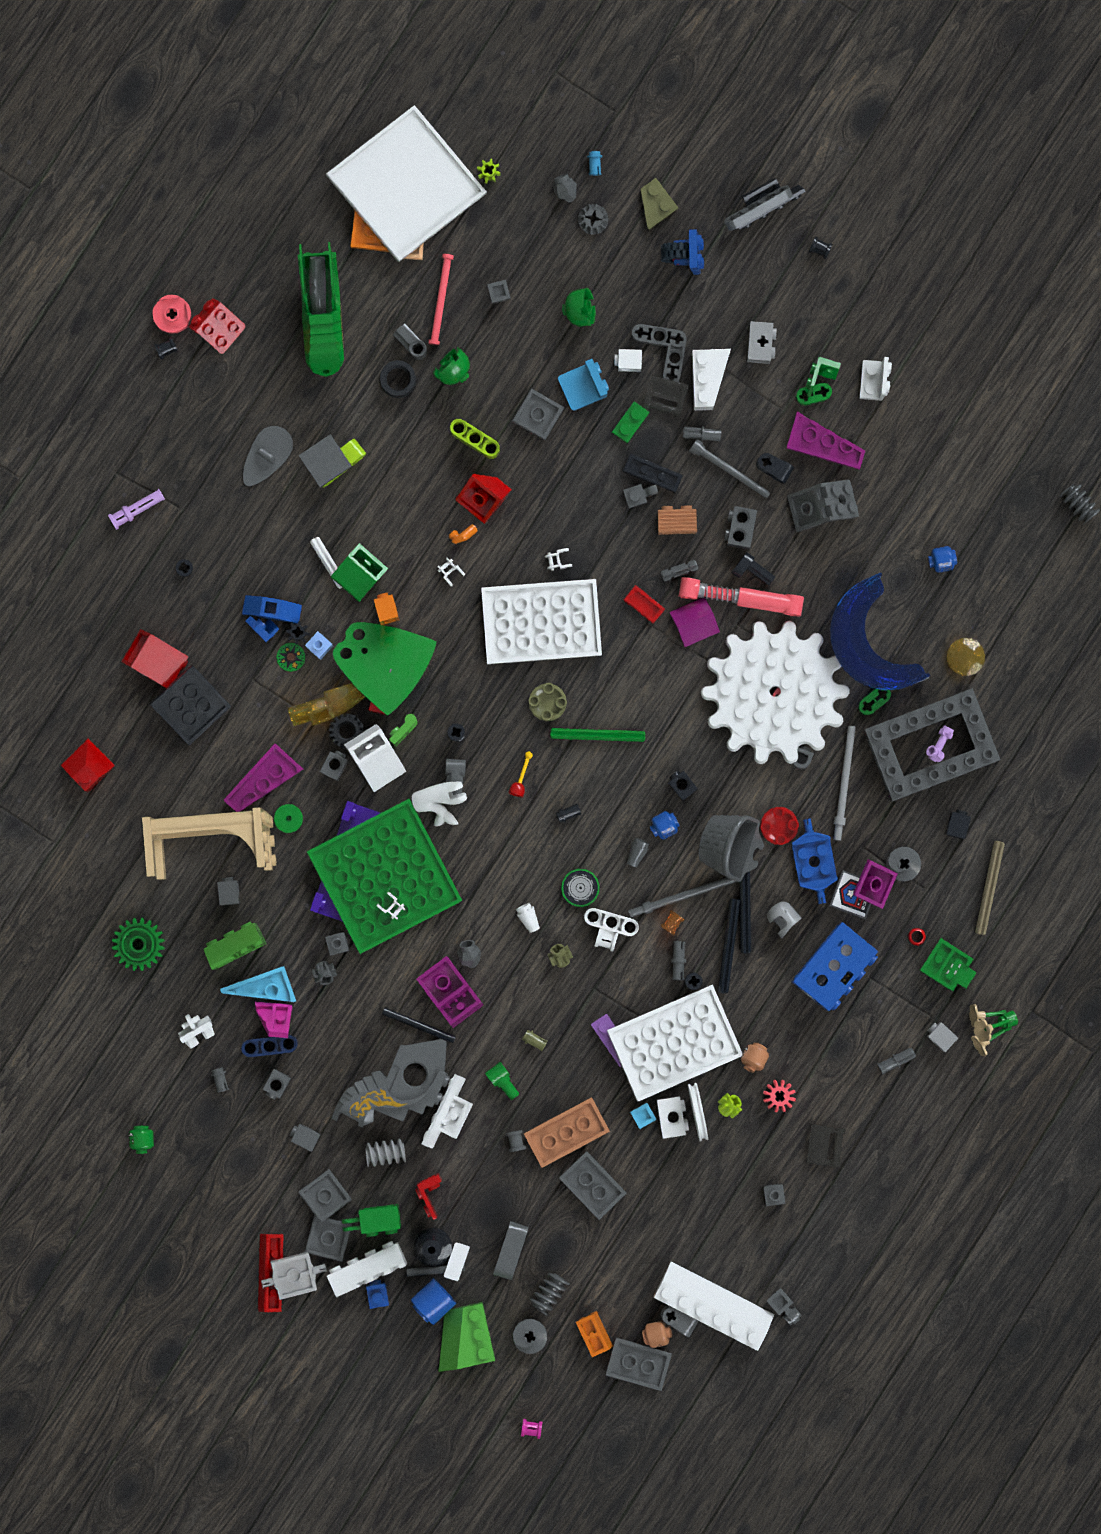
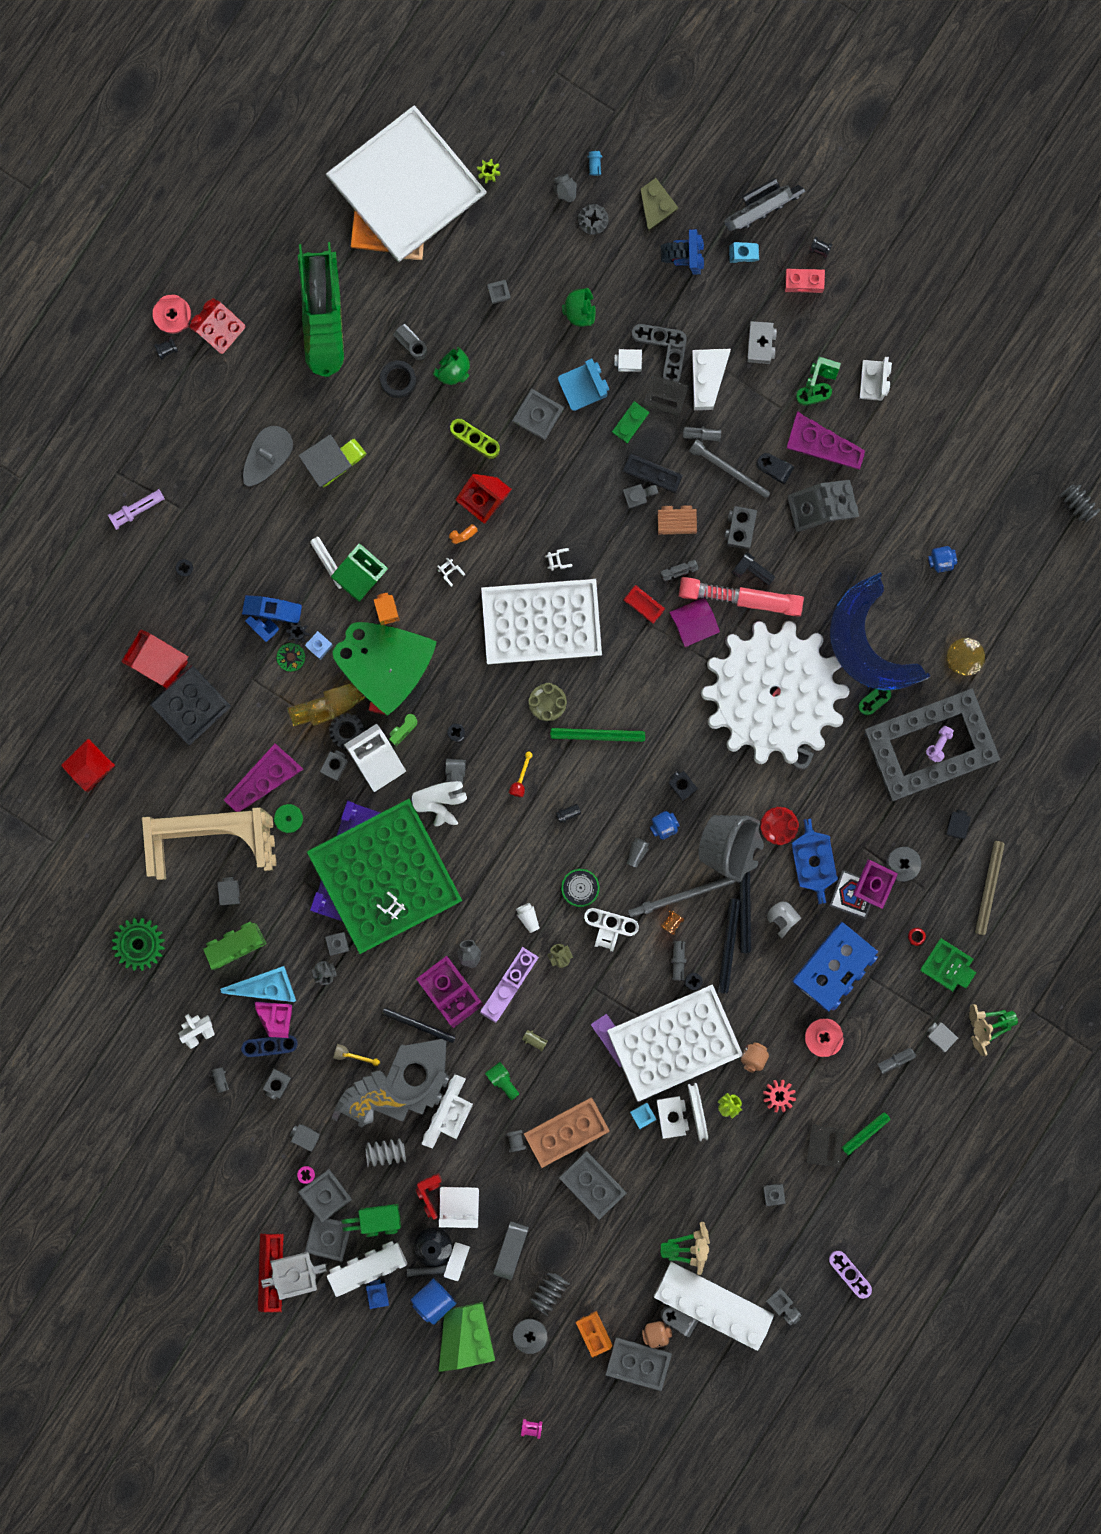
(141, 1139): green head -> none
(300, 1175): none -> dark pink bush
(341, 1053): none -> hinge
(441, 299): coral bar -> none
(459, 1207): none -> white bracket
(509, 985): none -> lavender slope
(701, 1249): none -> plant
(743, 252): none -> medium azure leg
(804, 280): none -> coral brick
(834, 1034): none -> coral plate
(839, 820): light grey bar -> none
(863, 1282): none -> lavender beam
(866, 1133): none -> green axle

